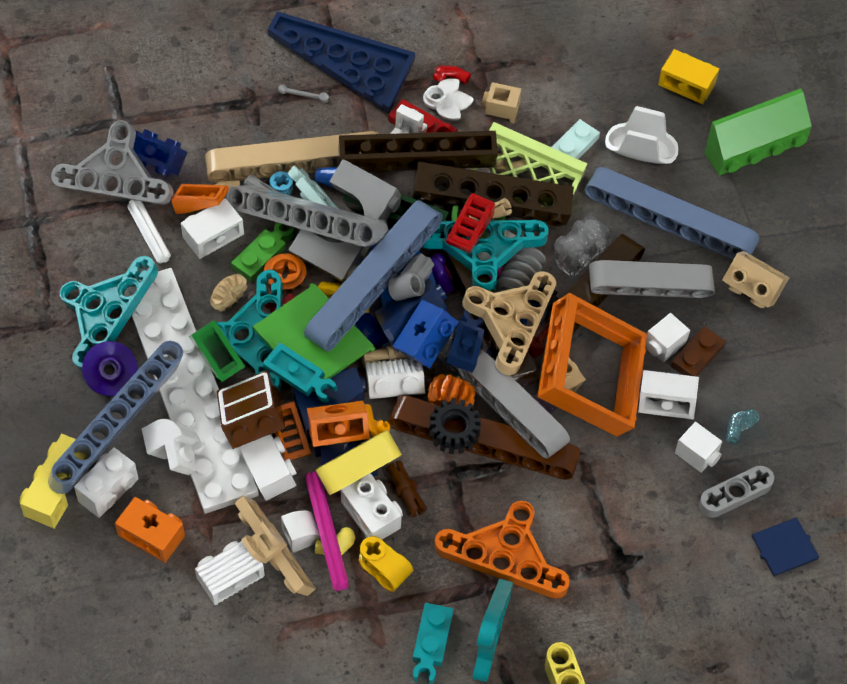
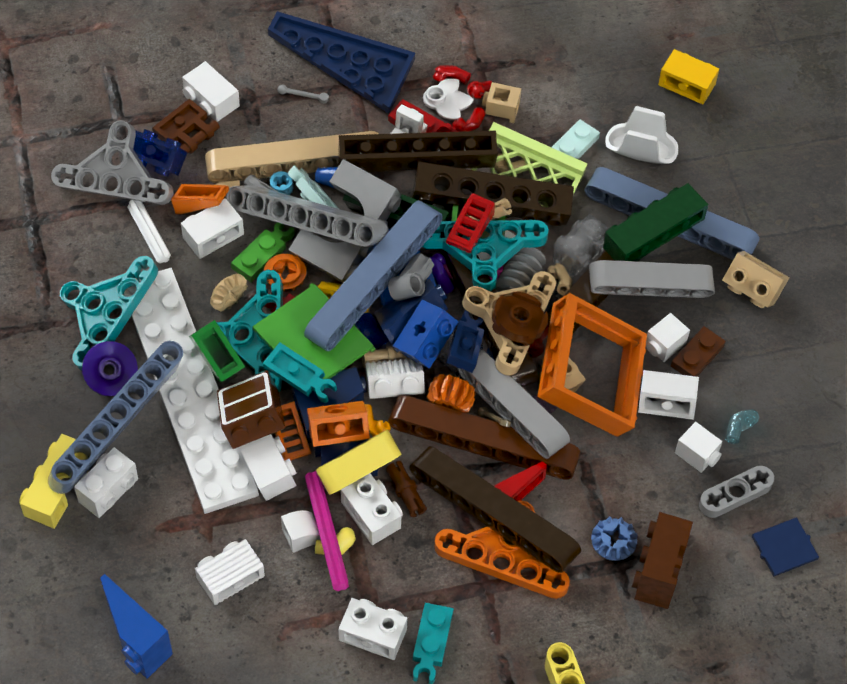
(141, 636): none -> blue slope
(157, 540): orange brick -> none
(172, 441): white brick -> none
(182, 122): none -> reddish brown plate
(210, 91): none -> white brick
(270, 546): tan plate -> none
(373, 628): none -> white brick
(387, 566): yellow piece -> none
(454, 412): black tyre -> none
(472, 123): none -> red arm
(476, 89): none -> red arm
(483, 412): none -> dark tan hinge
(491, 629): teal beam -> none
(495, 509): none -> dark brown beam
(518, 330): none -> reddish brown plate
(523, 483): none -> red slope
(560, 272): none -> tan arm
(620, 549): none -> medium blue gear
(655, 224): none -> dark green brick
(662, 560): none -> reddish brown wedge
(758, 132): bright green slope -> none

